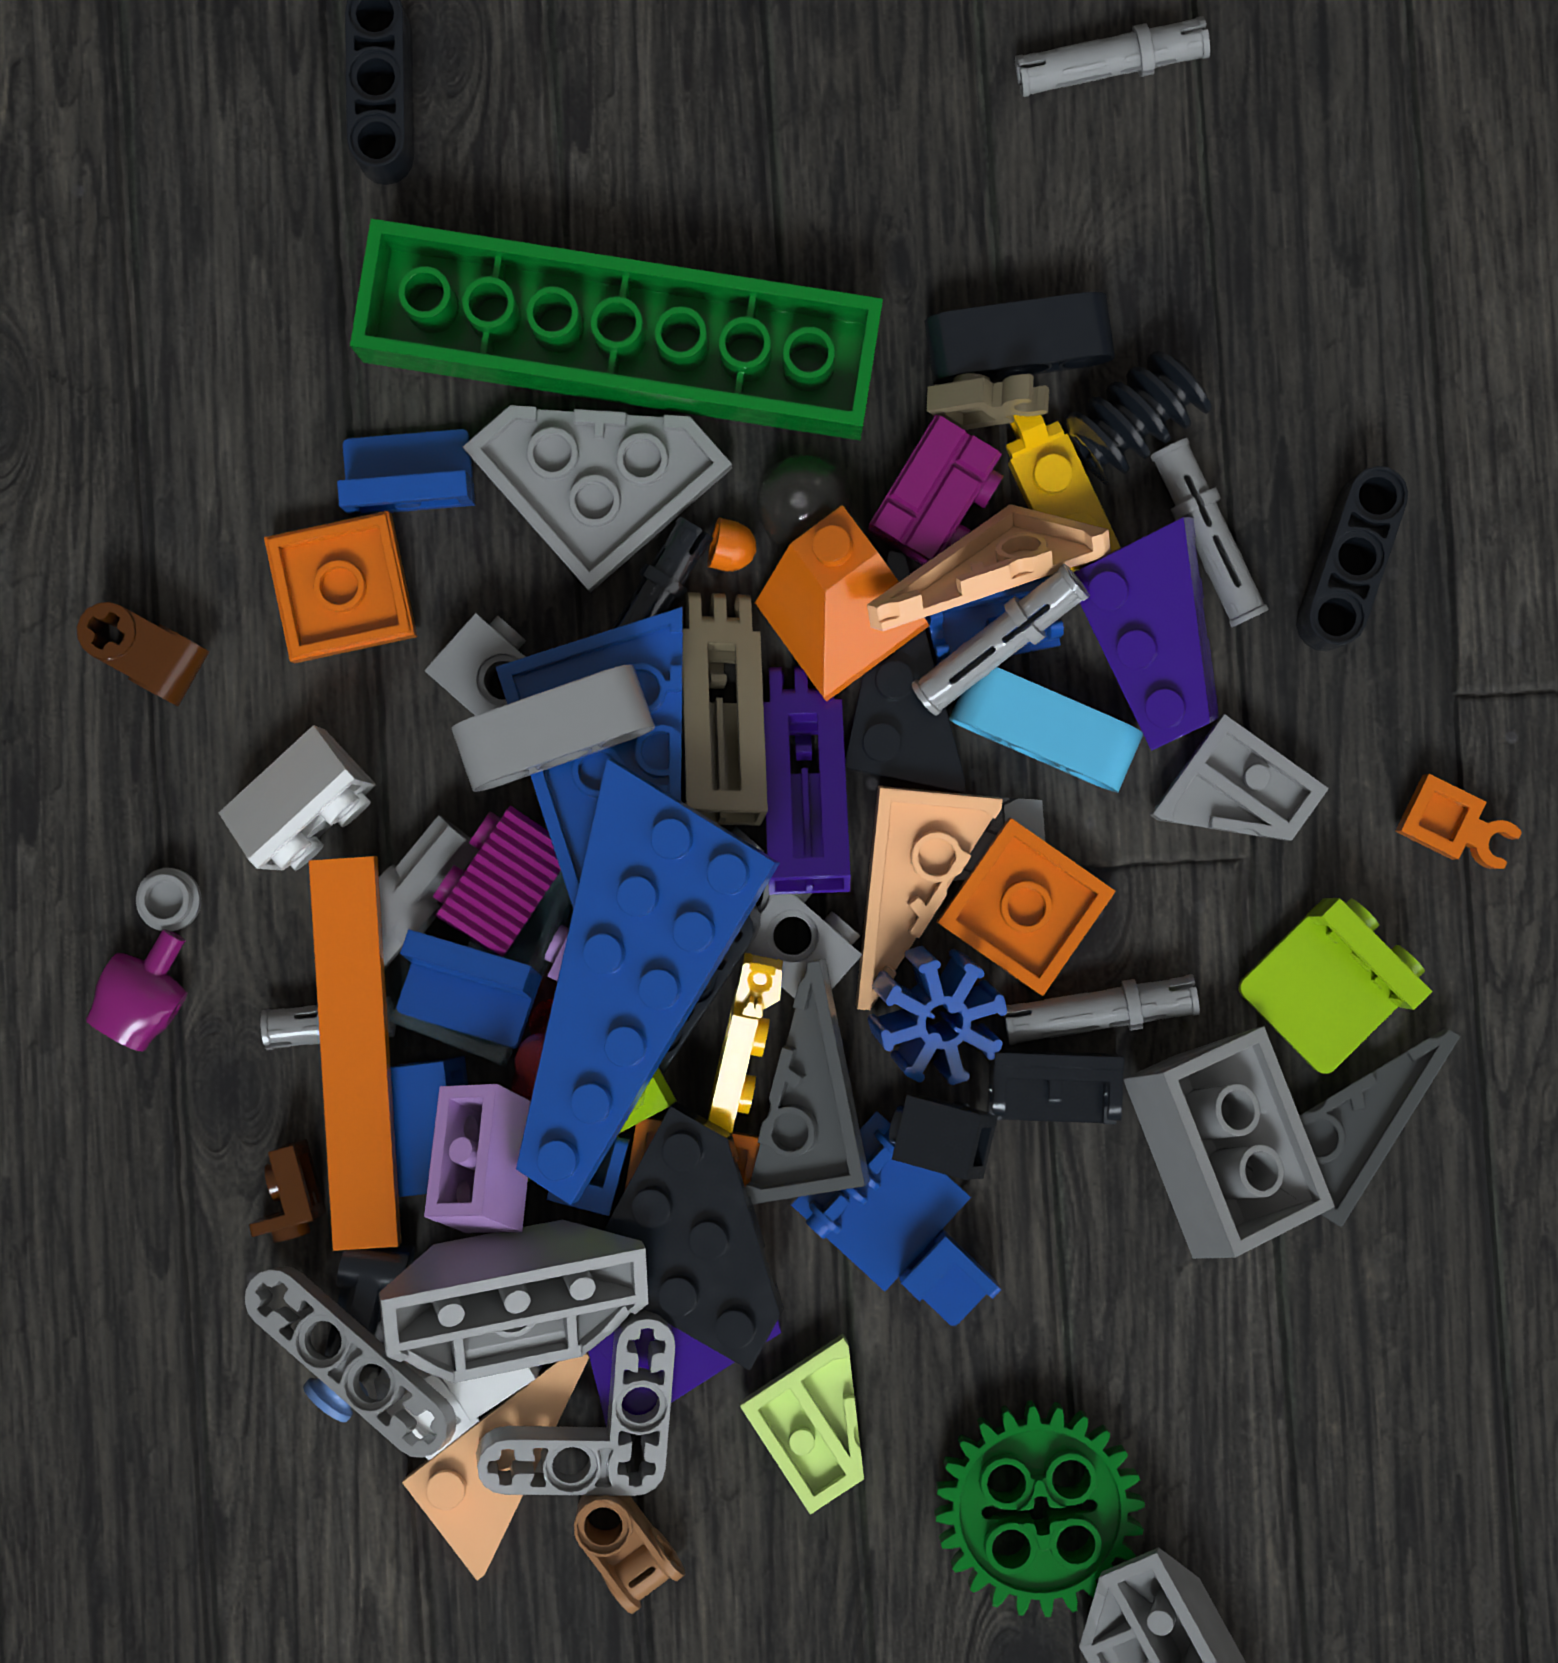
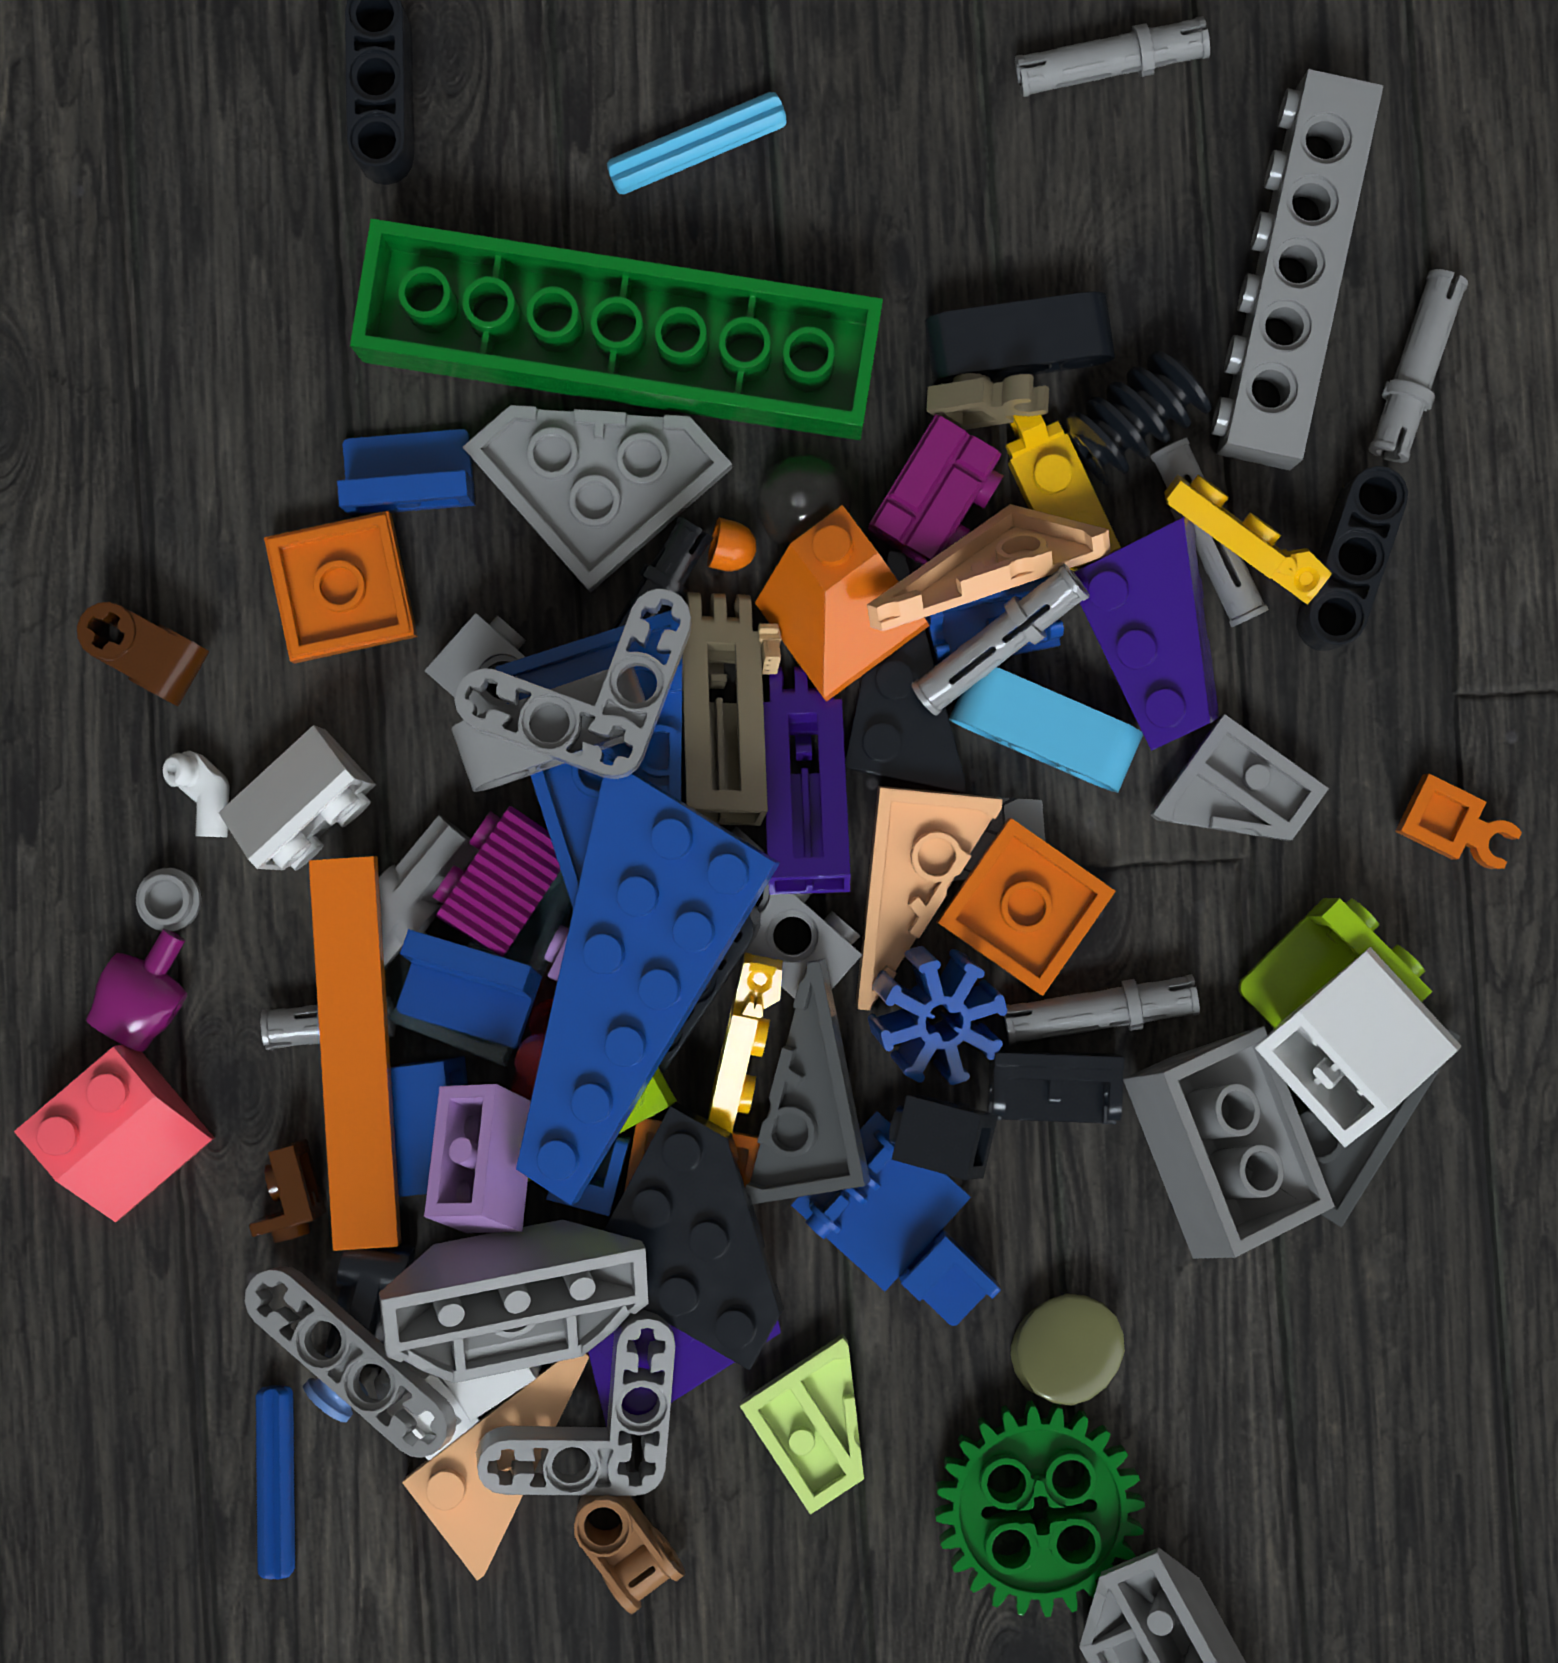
(115, 1132): none -> coral slope
(204, 785): none -> white arm
(275, 1482): none -> blue axle
(610, 710): none -> light grey beam
(697, 143): none -> medium azure axle
(770, 641): none -> tan piece
(1067, 1349): none -> olive piece
(1250, 539): none -> yellow hinge
(1344, 116): none -> light grey brick
(1358, 1047): none -> white slope
(1410, 389): none -> light grey pin

